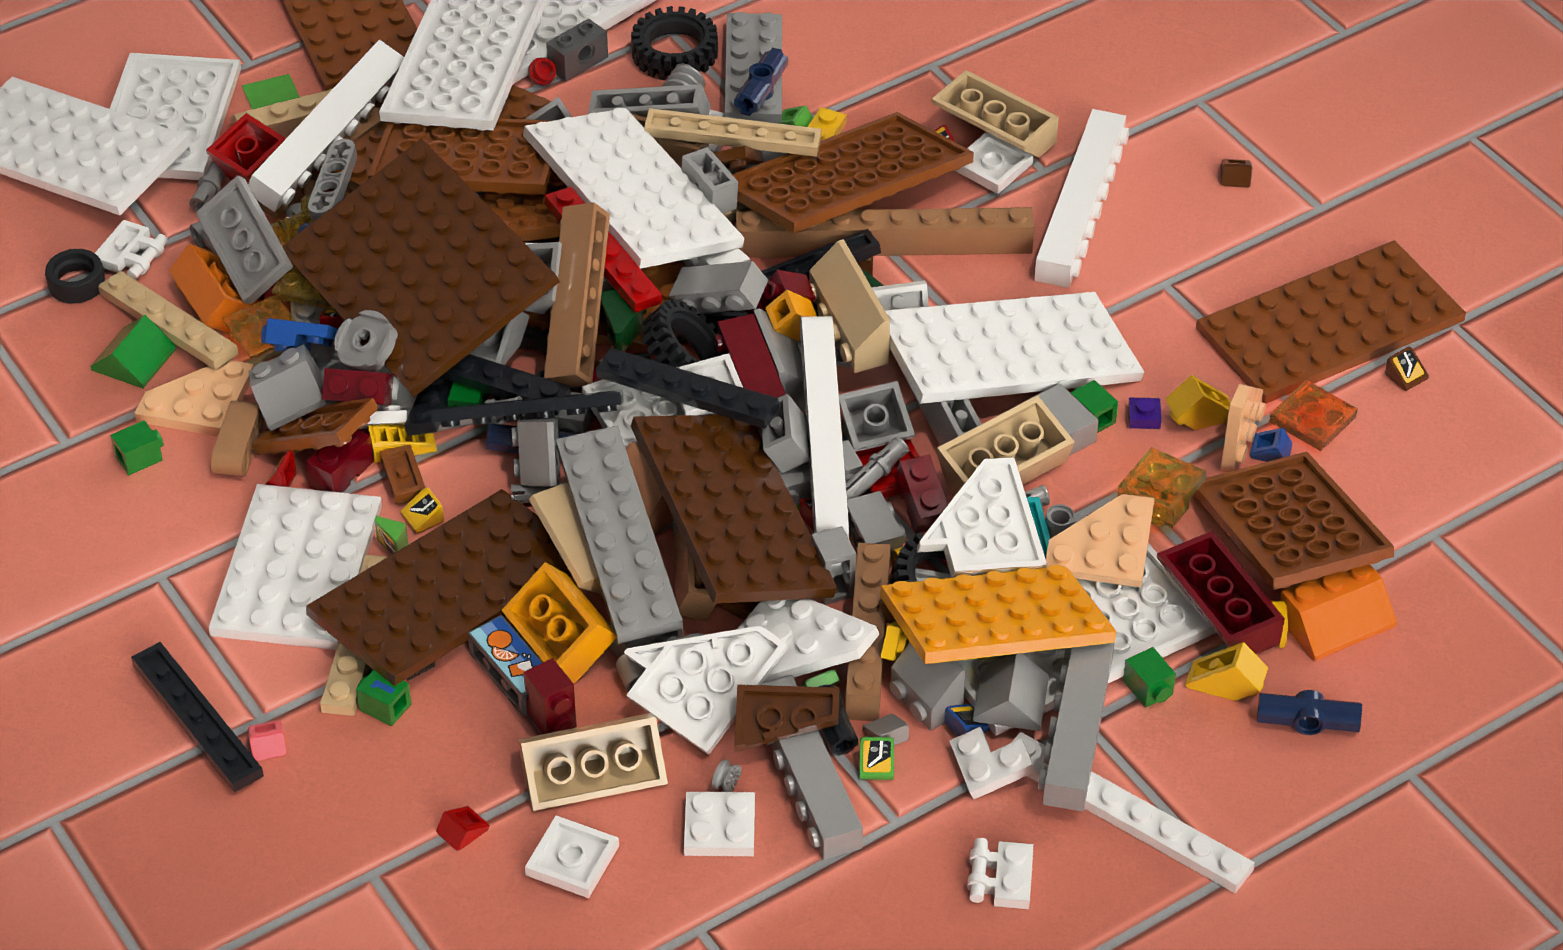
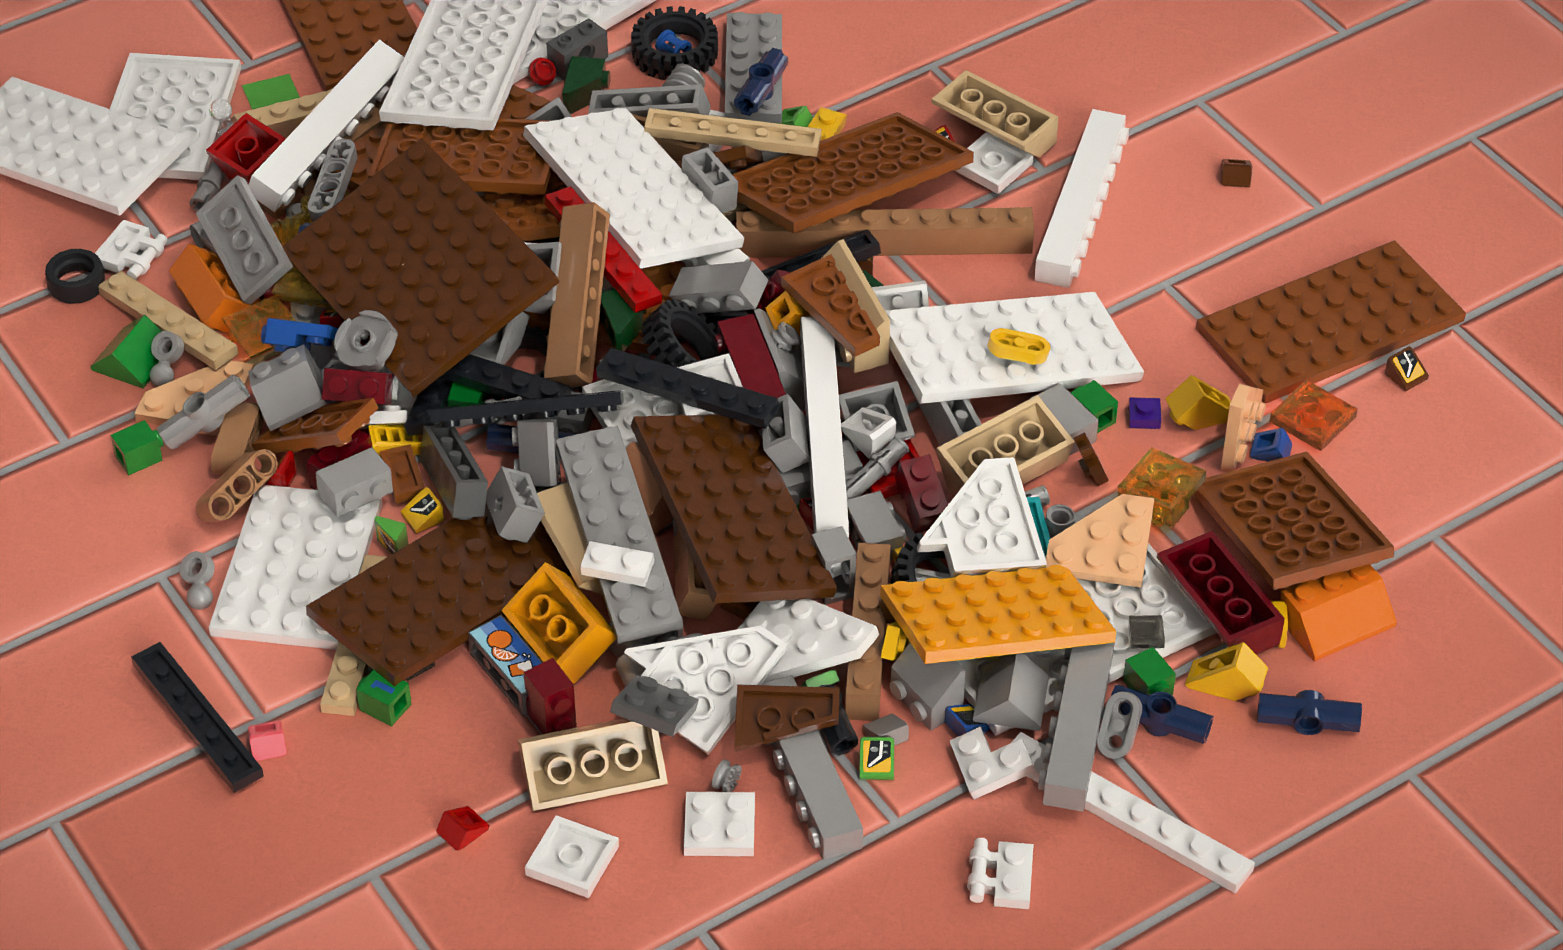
(162, 372): none -> light grey plate
(199, 595): none -> light grey plate
(203, 412): none -> light grey piece
(221, 111): none -> clear plate
(249, 479): none -> medium nougat beam
(354, 482): none -> light grey brick
(453, 472): none -> dark grey brick
(514, 504): none -> light grey brick
(583, 78): none -> dark green slope
(617, 563): none -> white plate
(654, 705): none -> dark grey plate
(668, 35): none -> blue bush
(785, 337): none -> light grey bush
(828, 299): none -> dark orange wing
(869, 430): none -> white slope
(1018, 346): none -> yellow plate
(1090, 462): none -> reddish brown plate
(1119, 724): none -> light grey plate
(1146, 631): none -> clear smoke tile
(1164, 716): none -> dark blue piece

